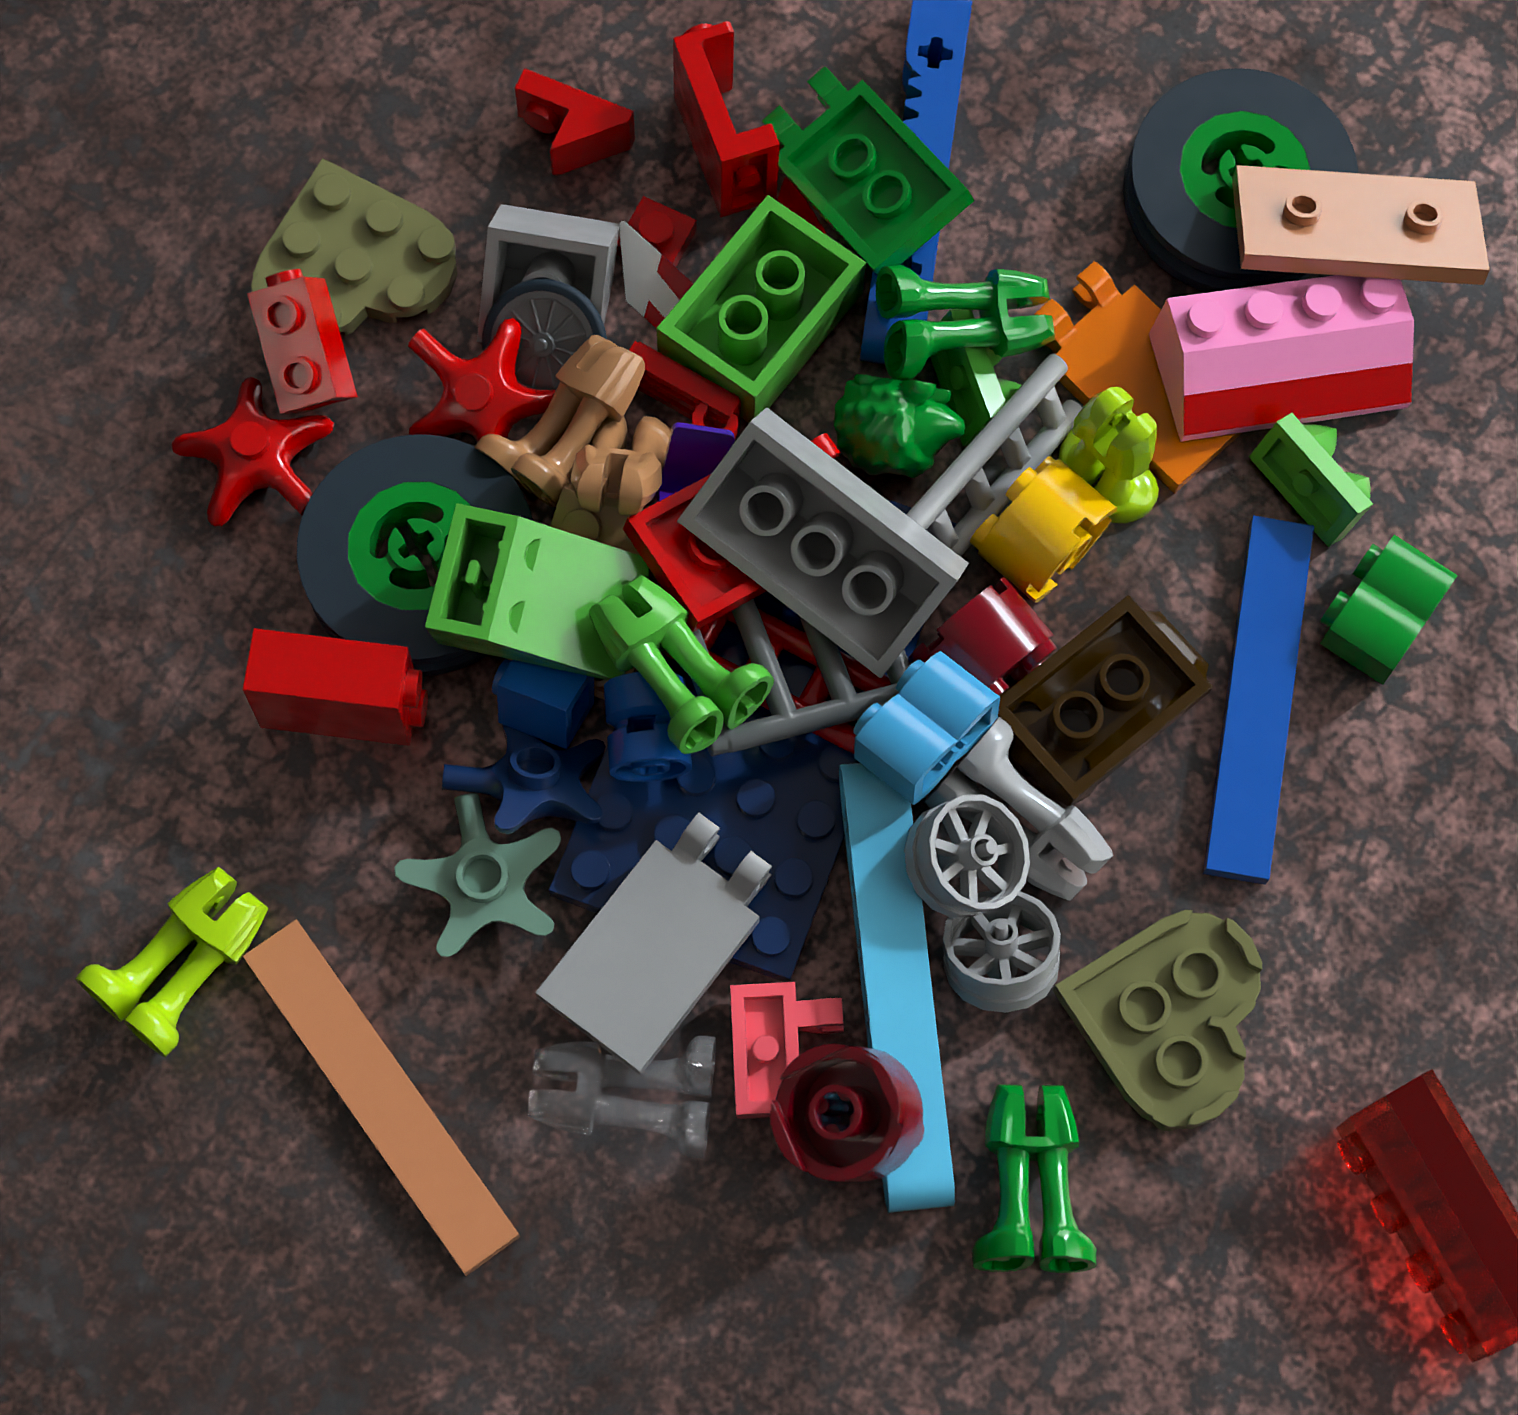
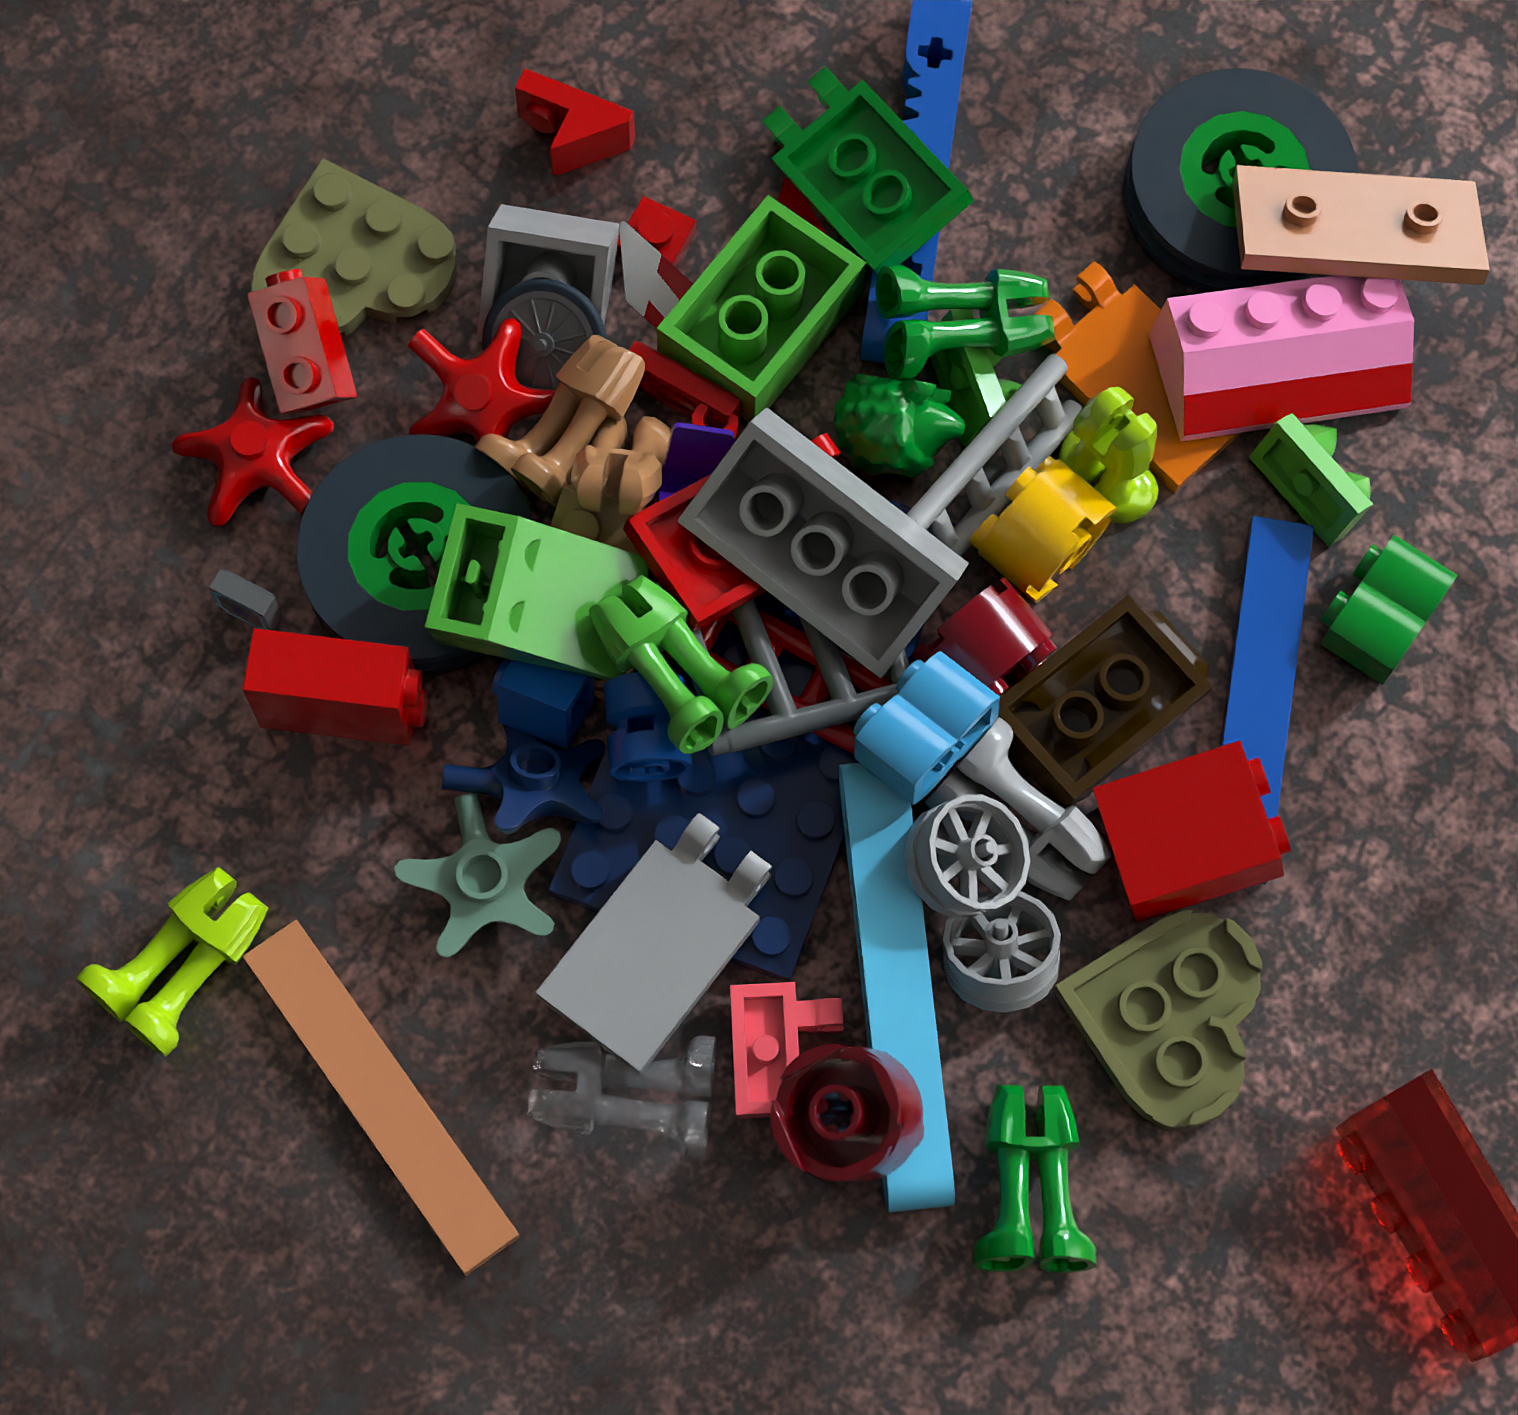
(245, 600): none -> dark grey tile
(736, 166): red panel -> none
(1192, 830): none -> red brick

